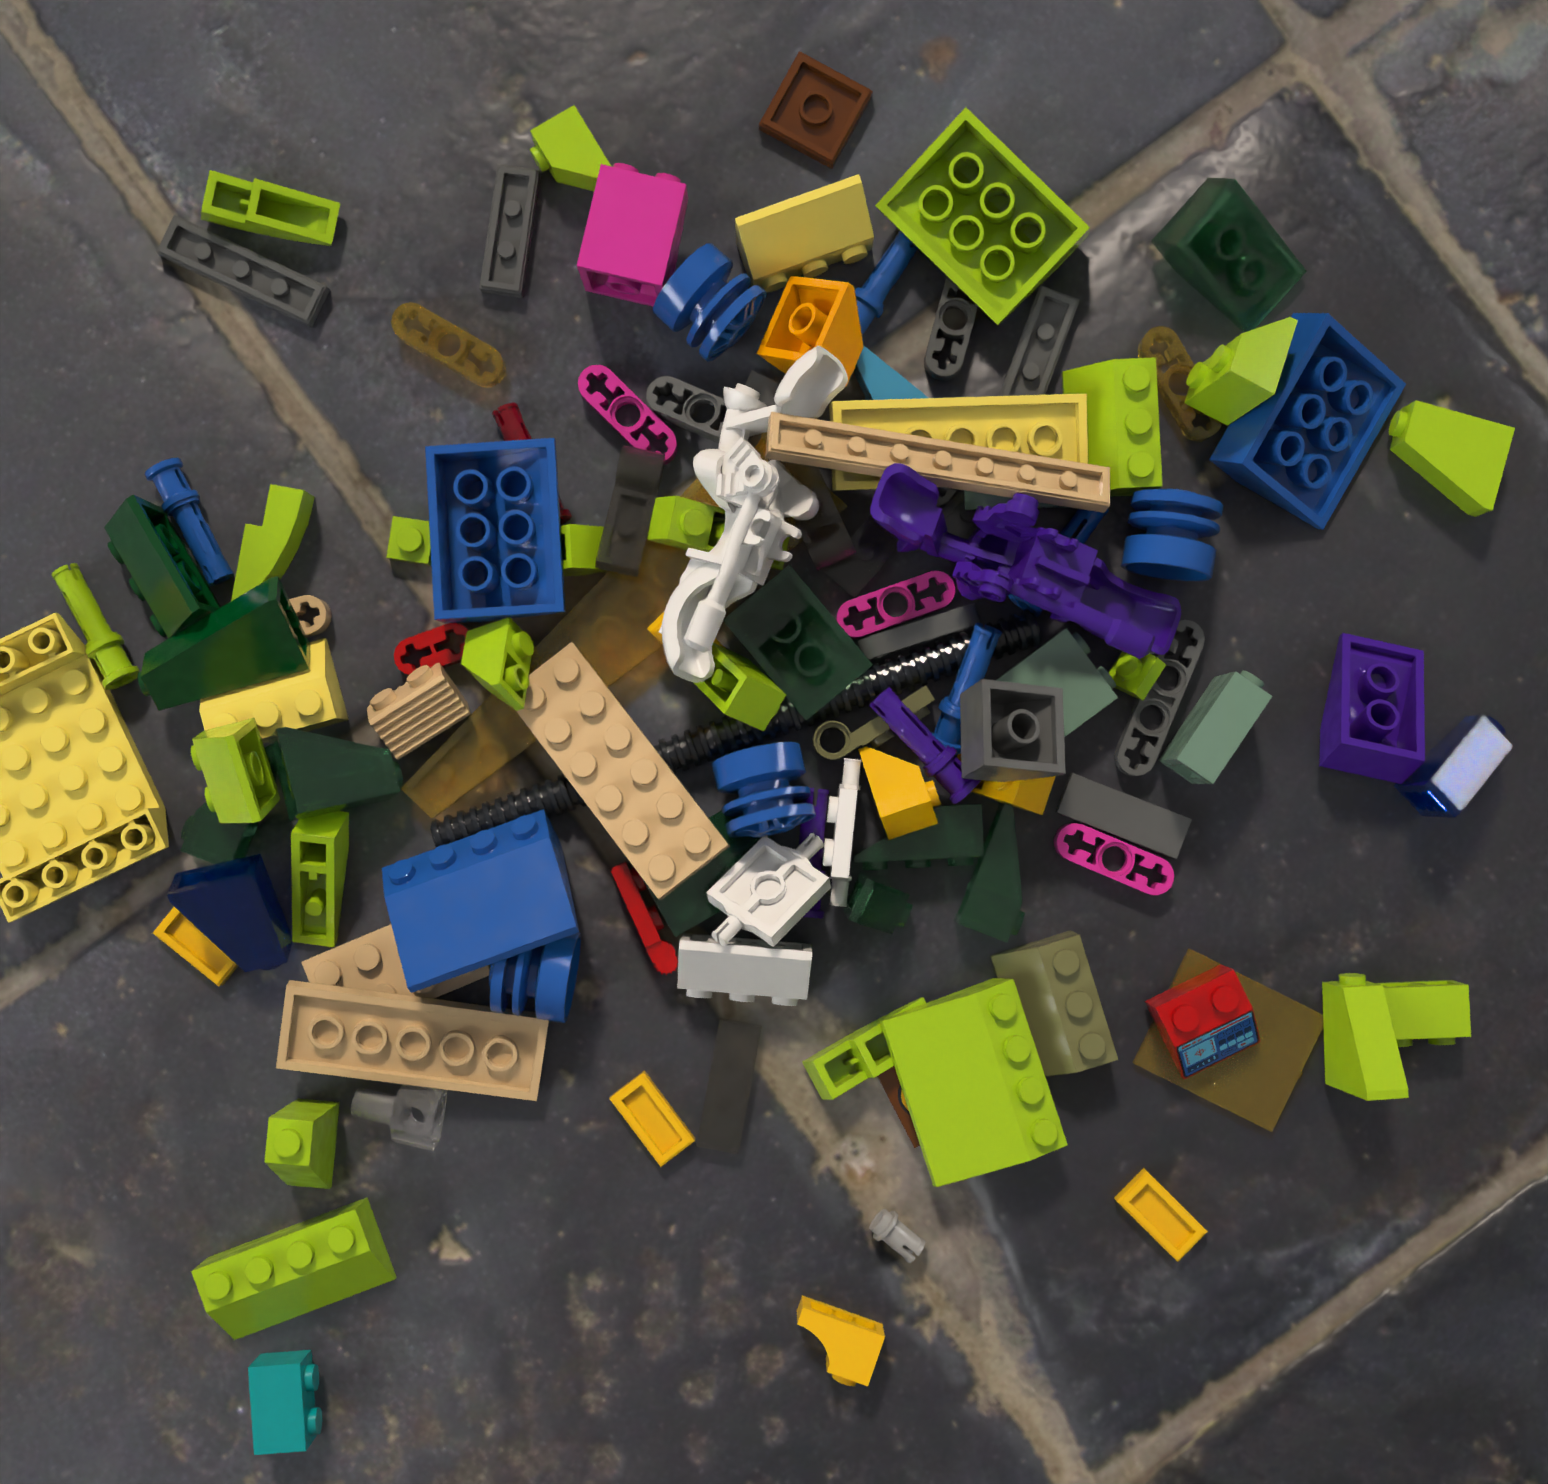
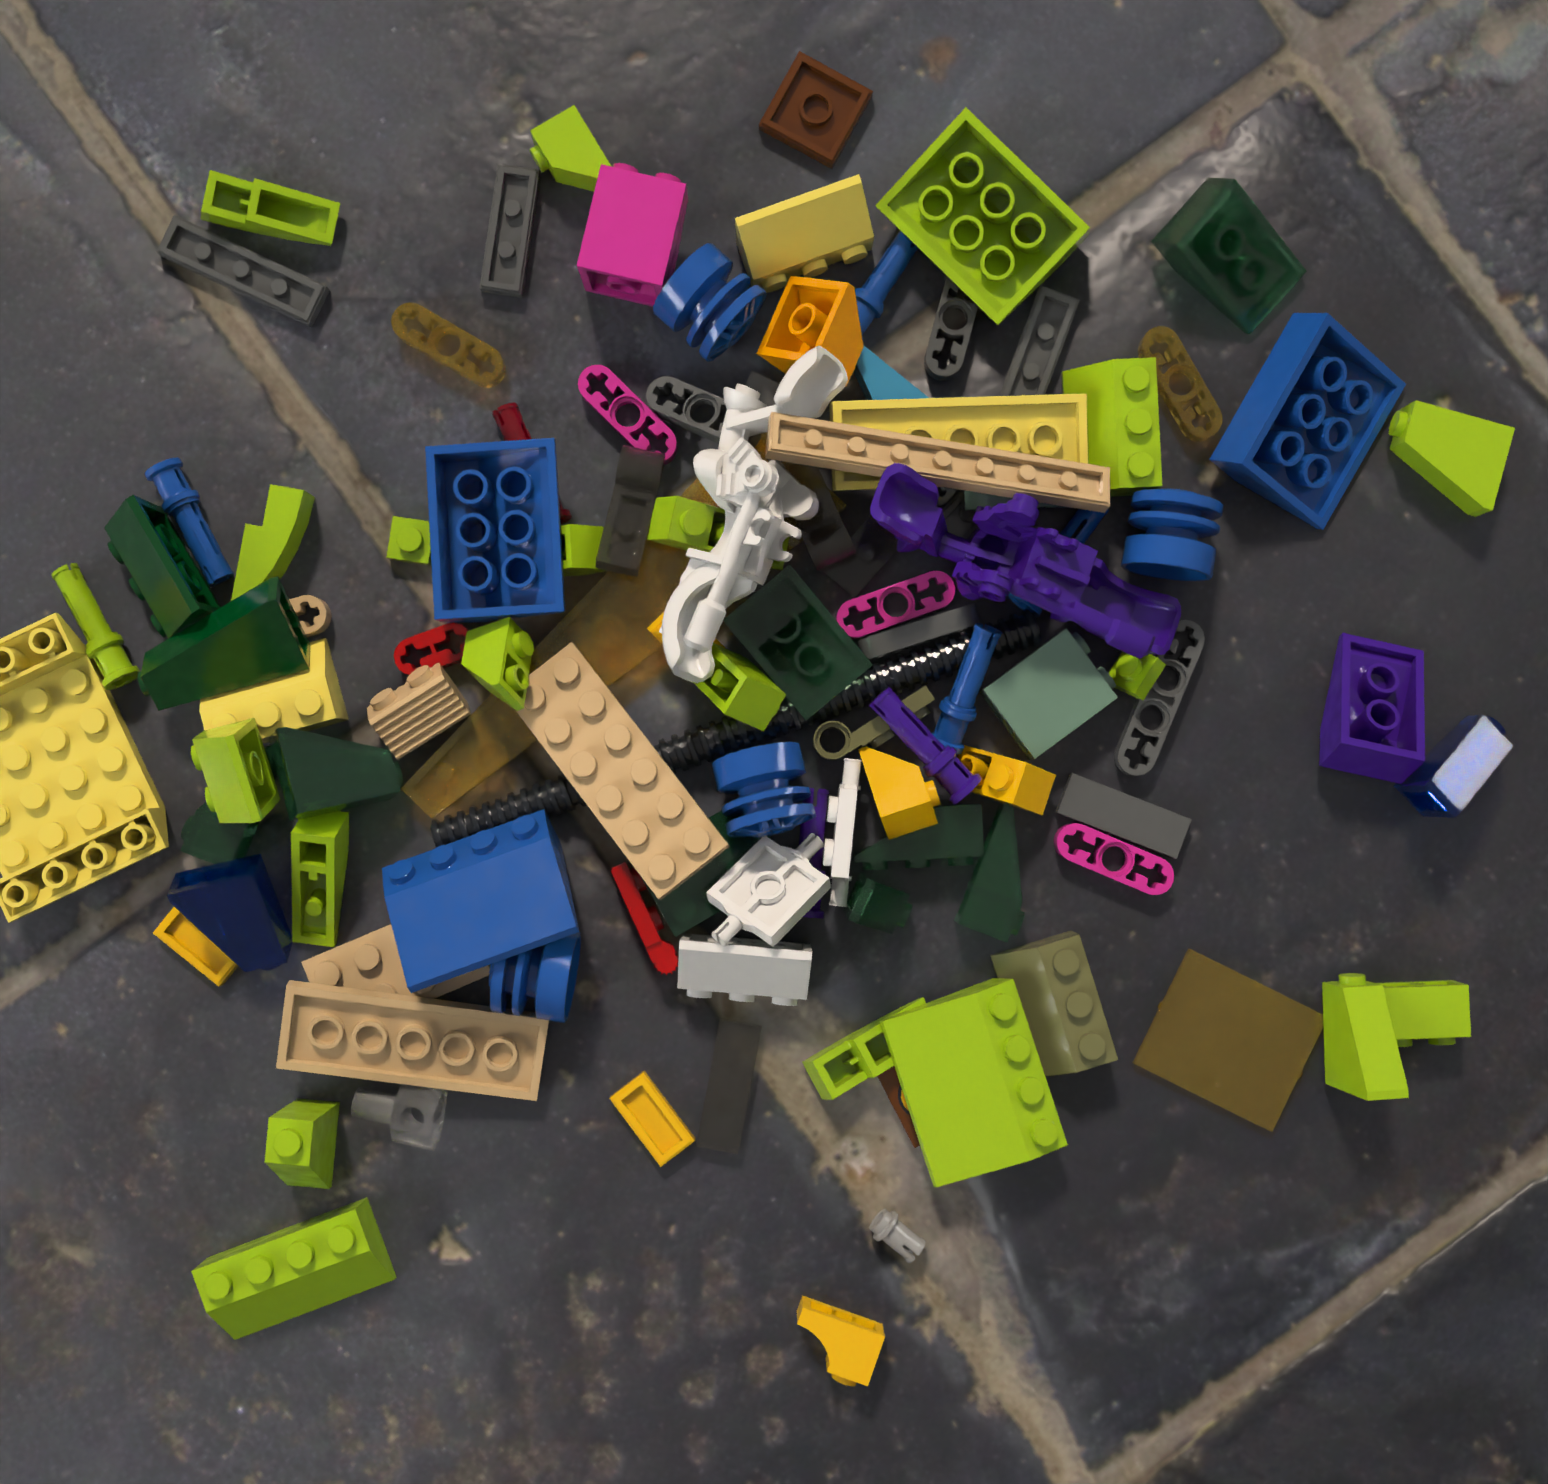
(284, 1402): teal brick -> none
(1011, 731): dark grey slope -> none
(1160, 1214): yellow tile -> none
(1205, 1020): red slope -> none
(1216, 727): sand green brick -> none
(1241, 372): lime slope -> none

